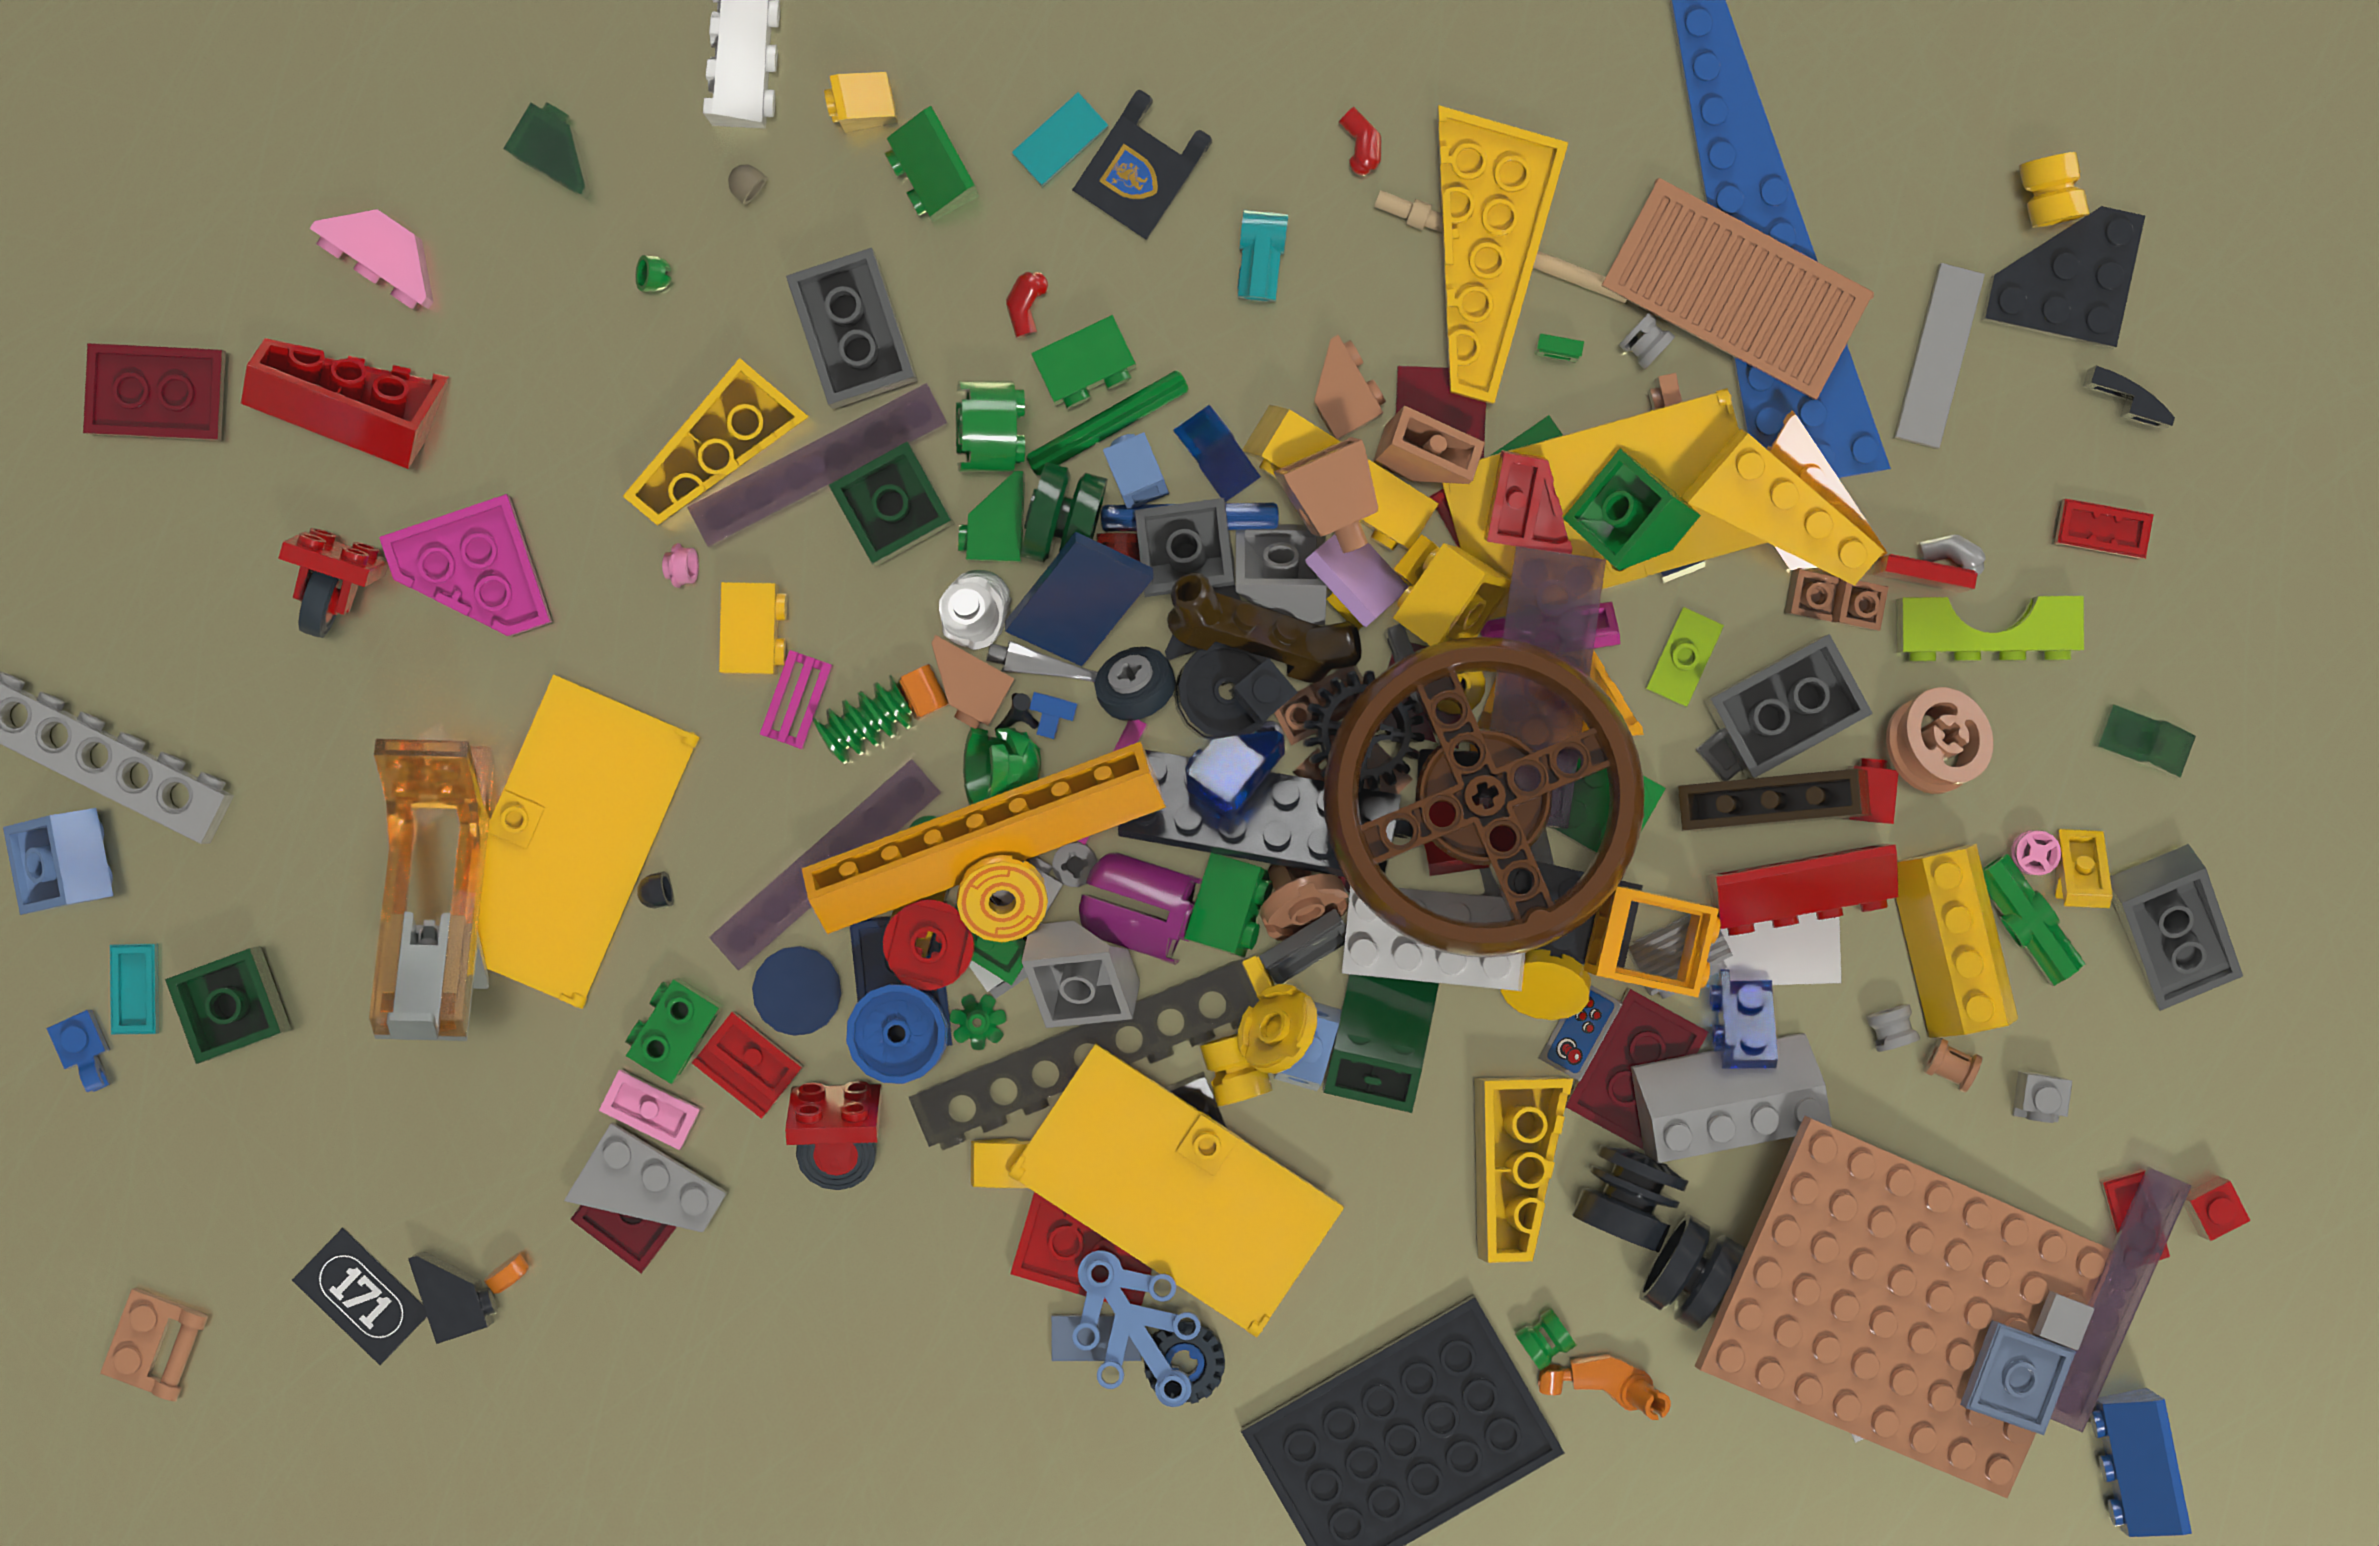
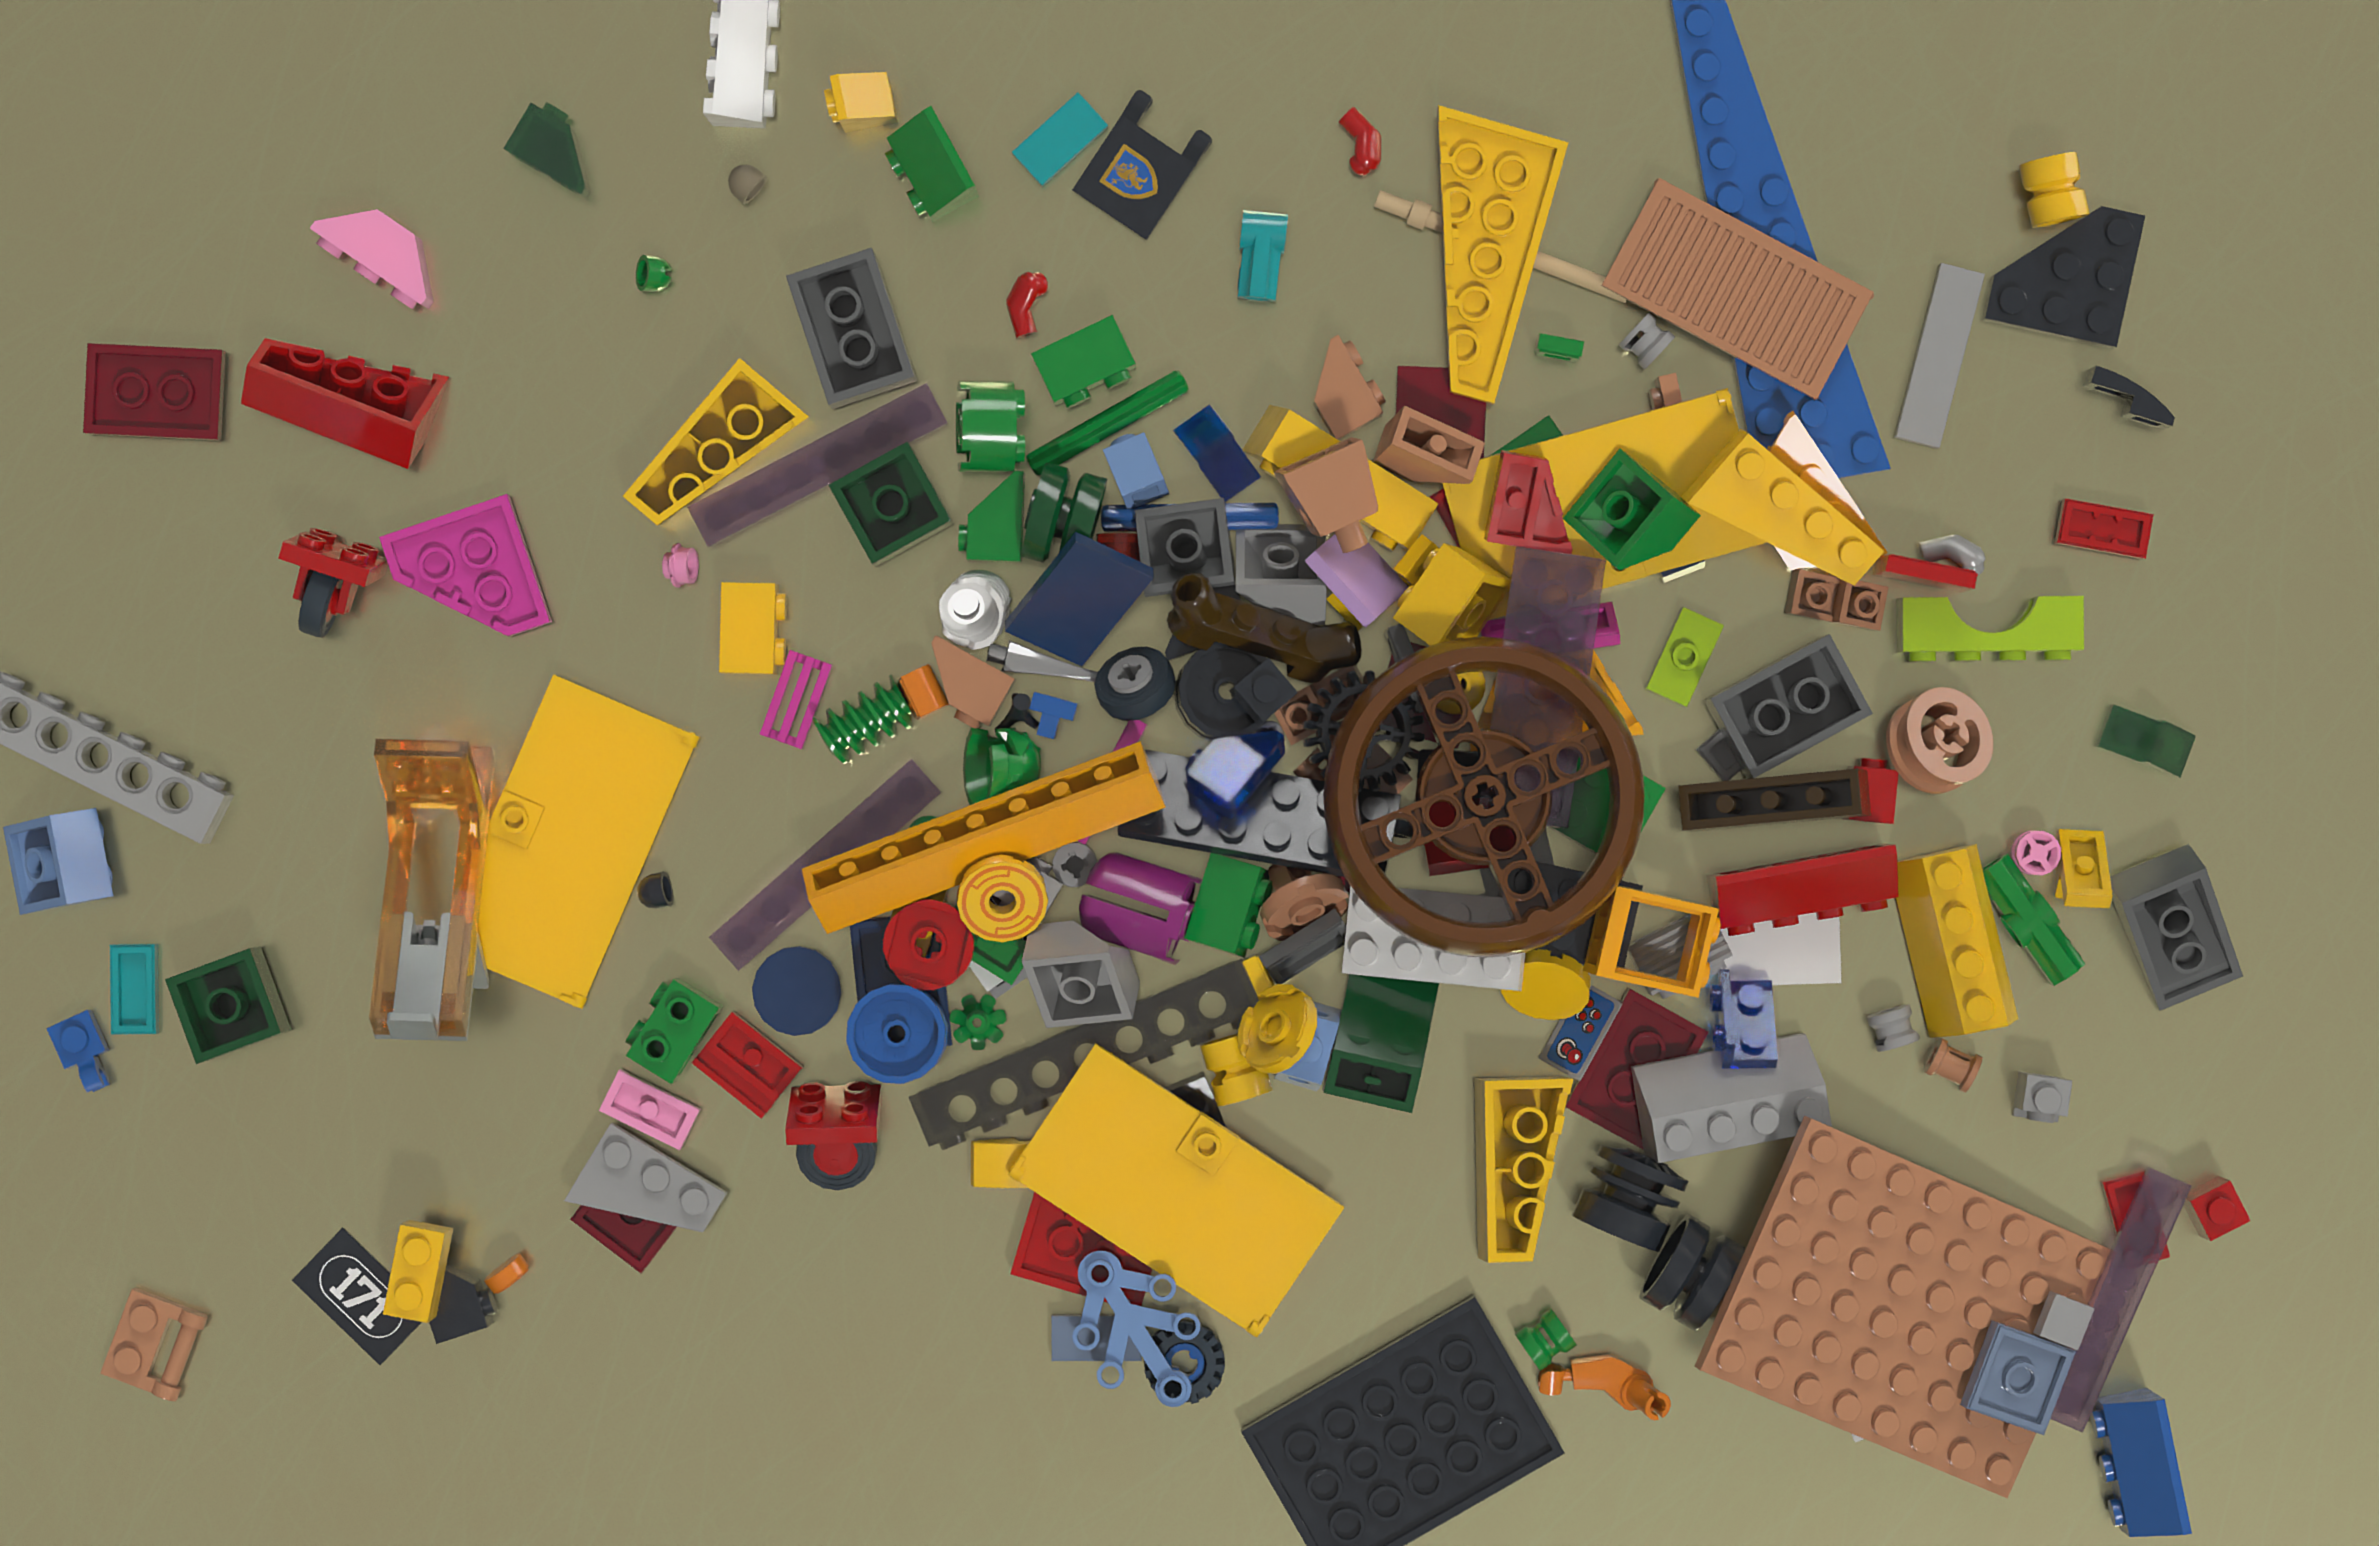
(418, 1271): none -> yellow brick

